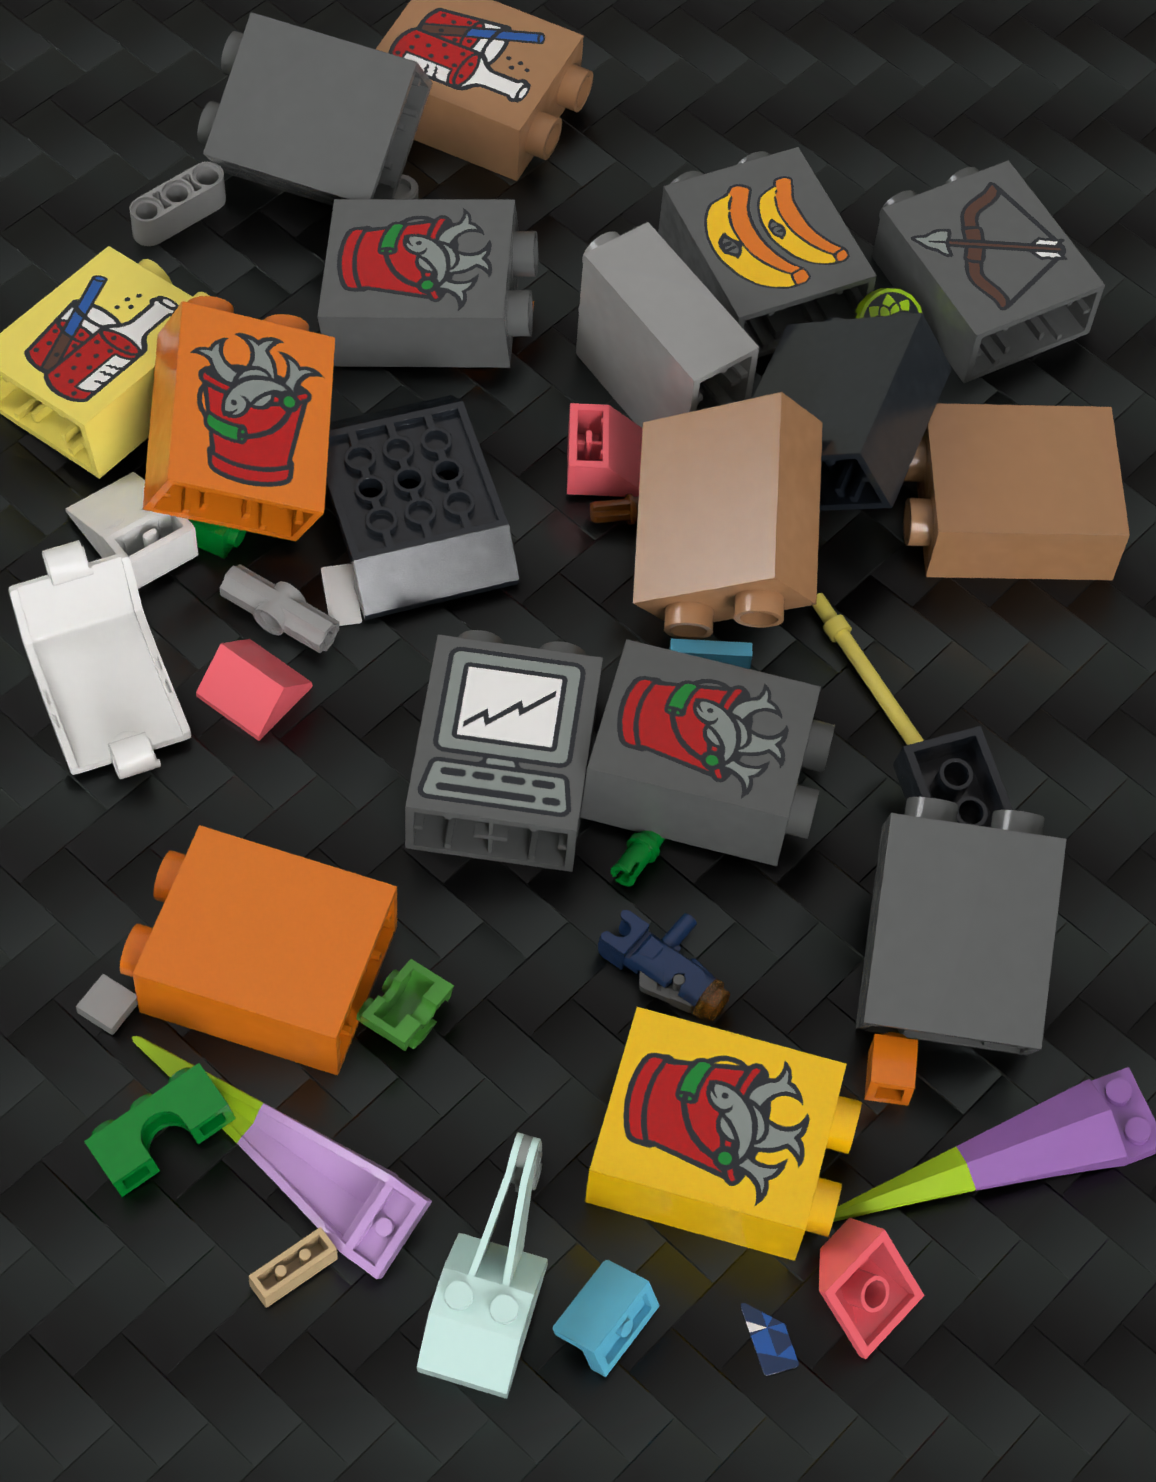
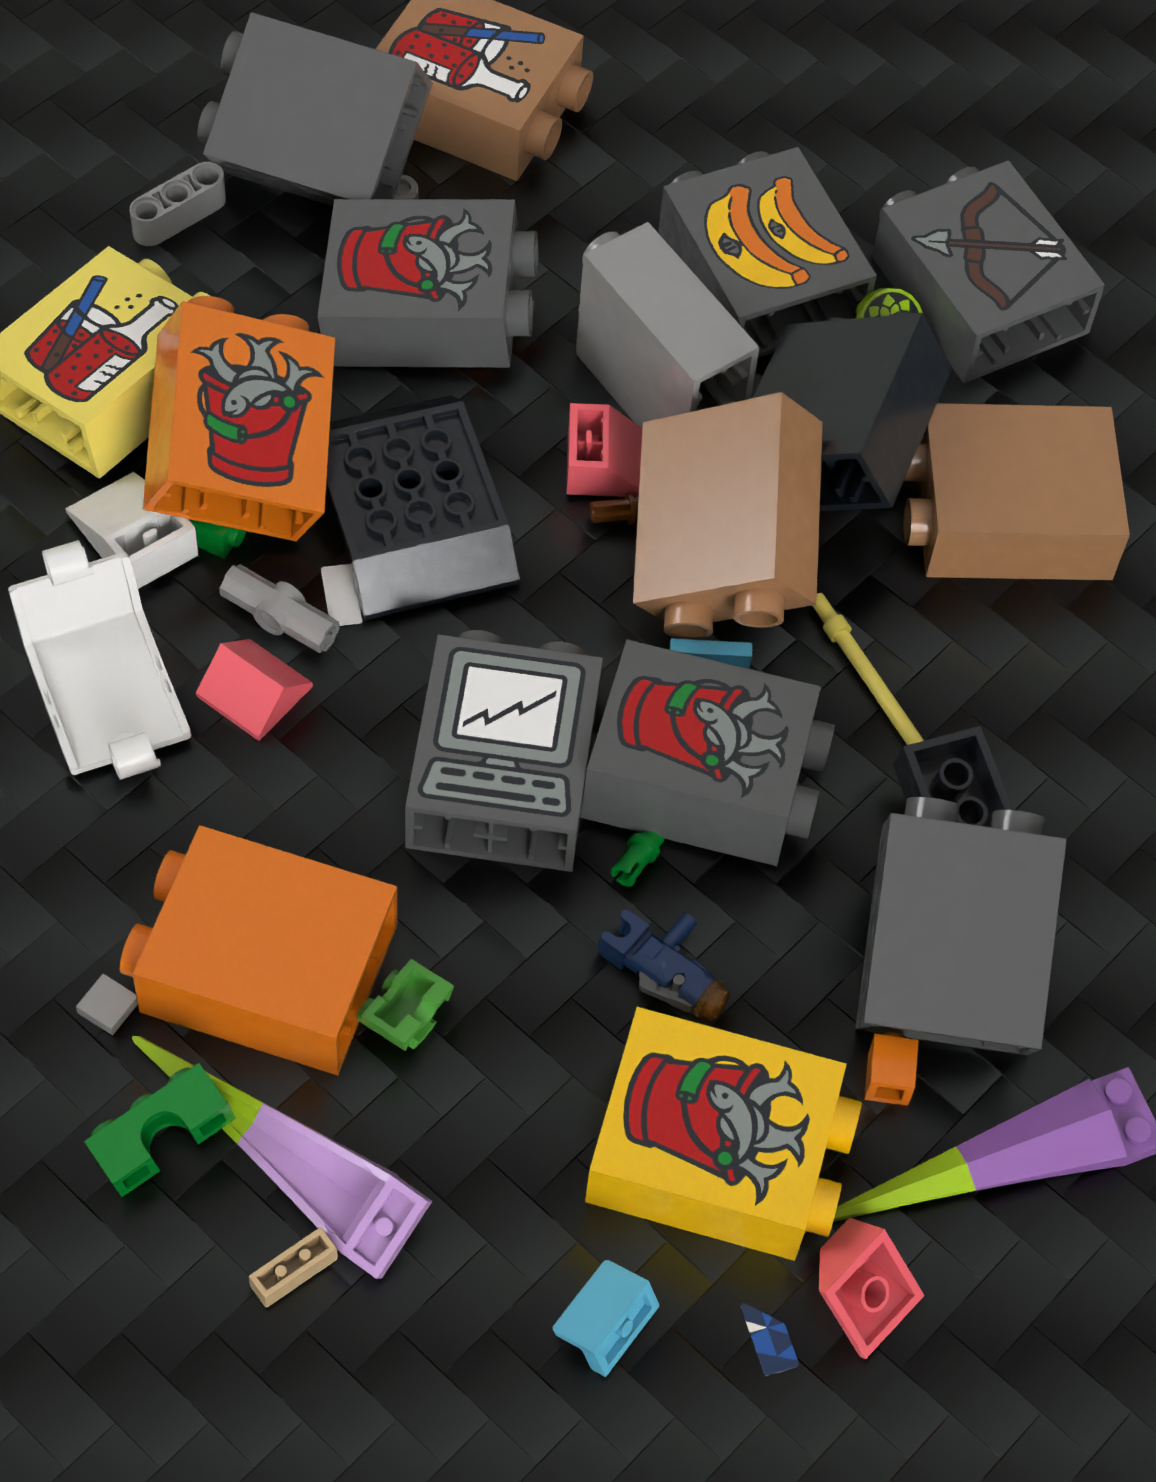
(487, 1292): light aqua slope -> none

